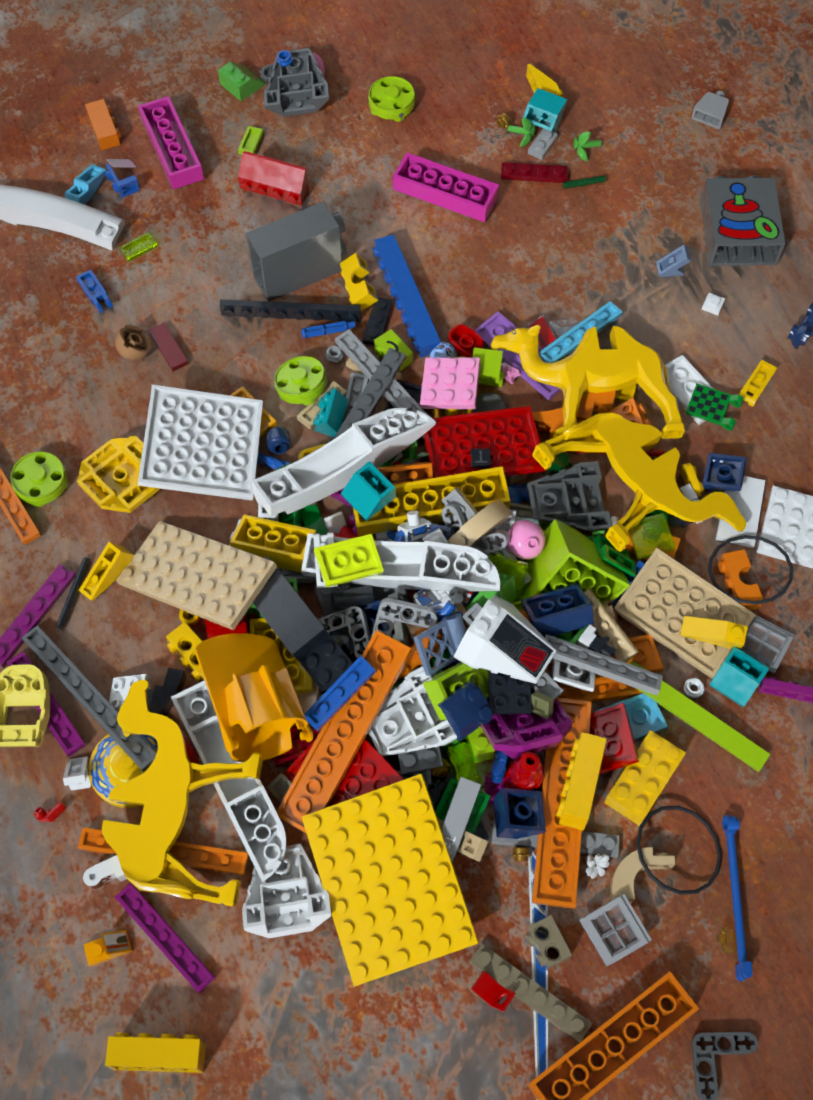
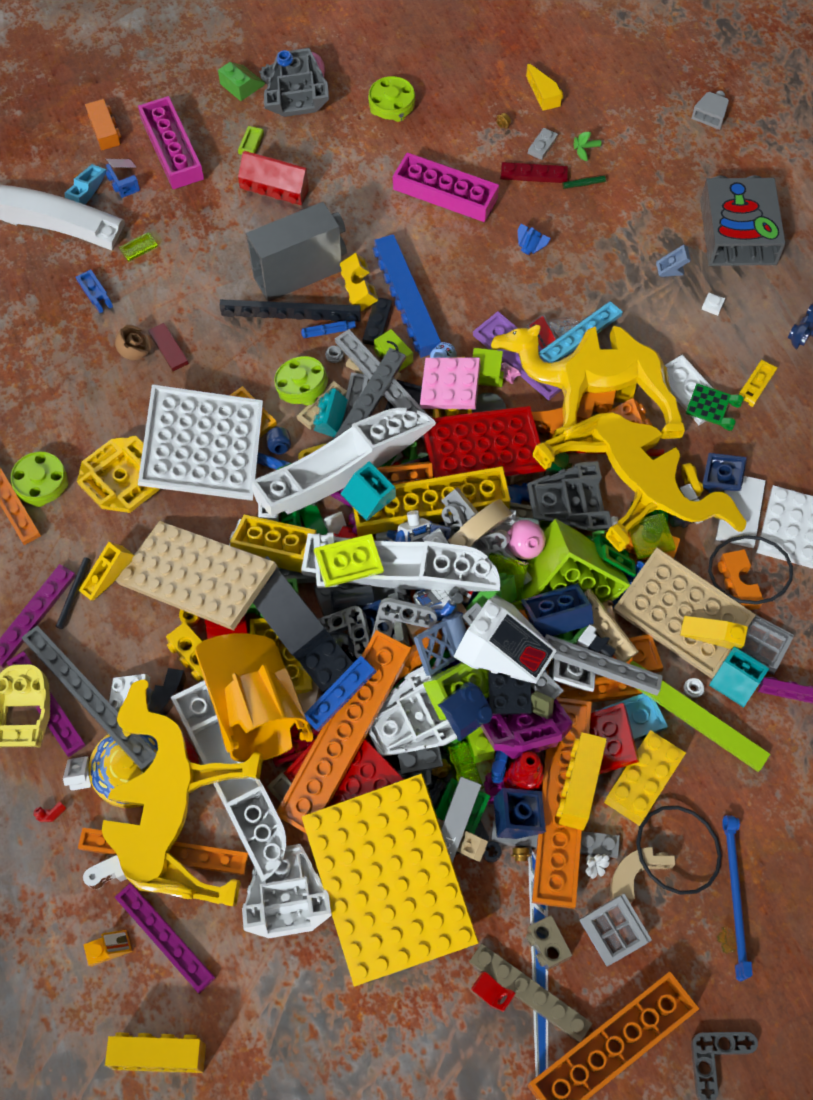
(465, 340): red piece -> none
(480, 458): black tile -> none
(497, 849): none -> black bush
(527, 129): bright green plant -> none
(530, 240): none -> blue brick
(545, 109): teal slope -> none

